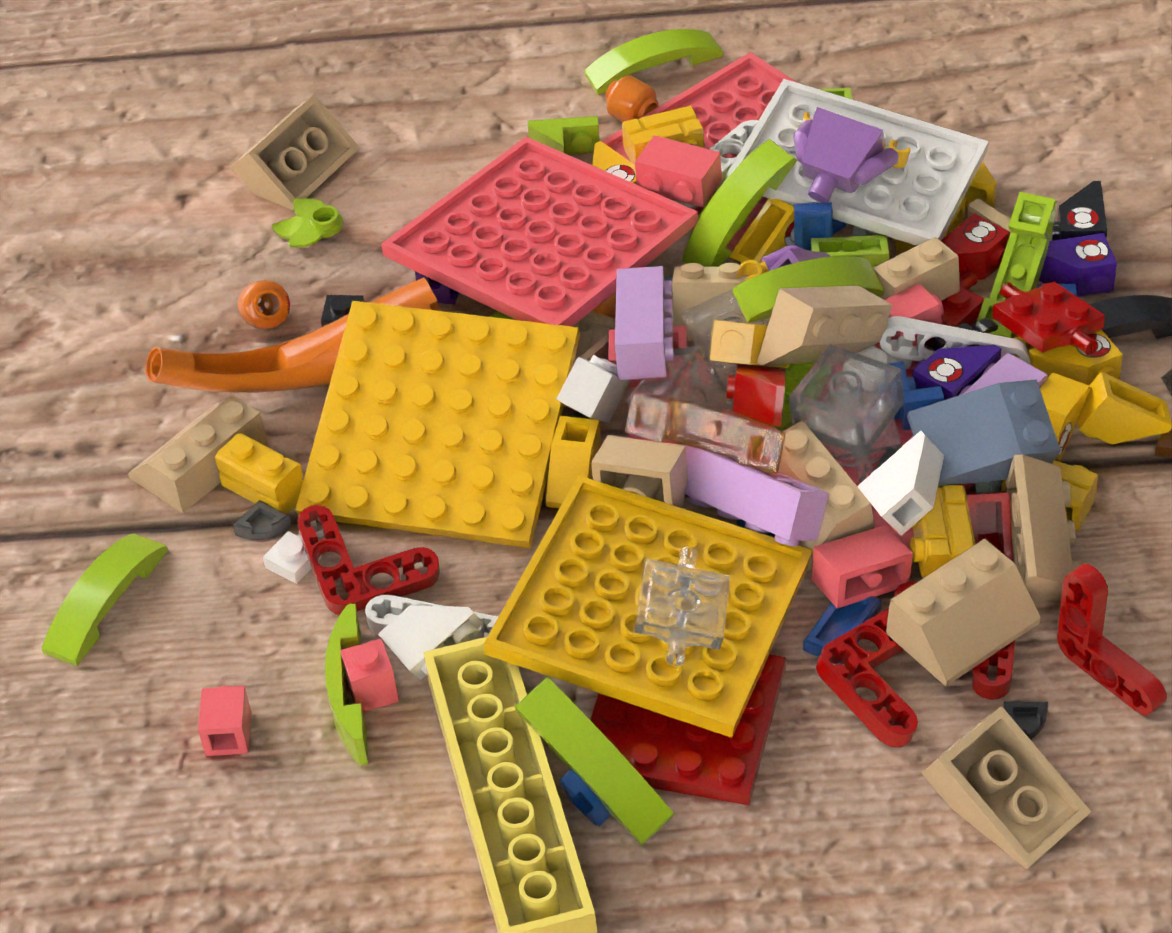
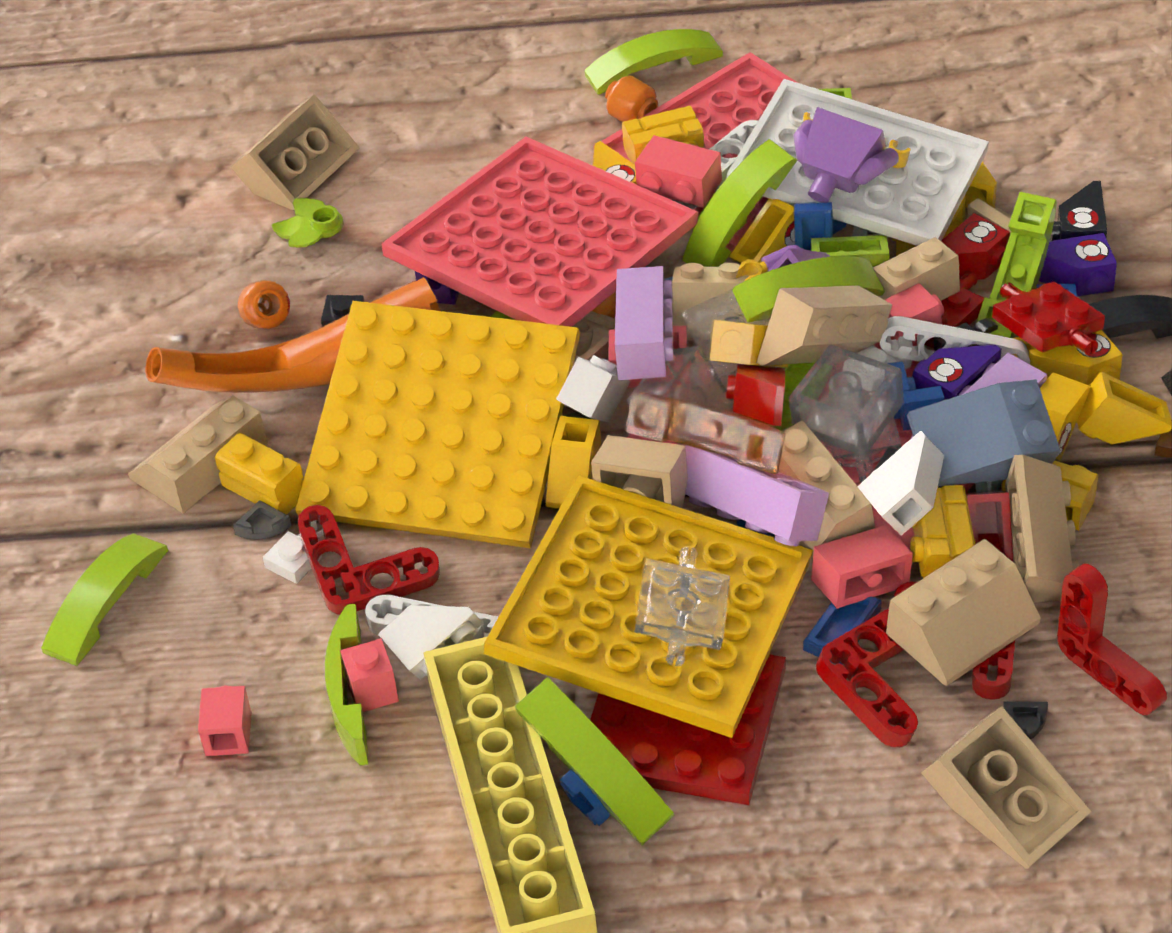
(566, 134): lime slope -> none

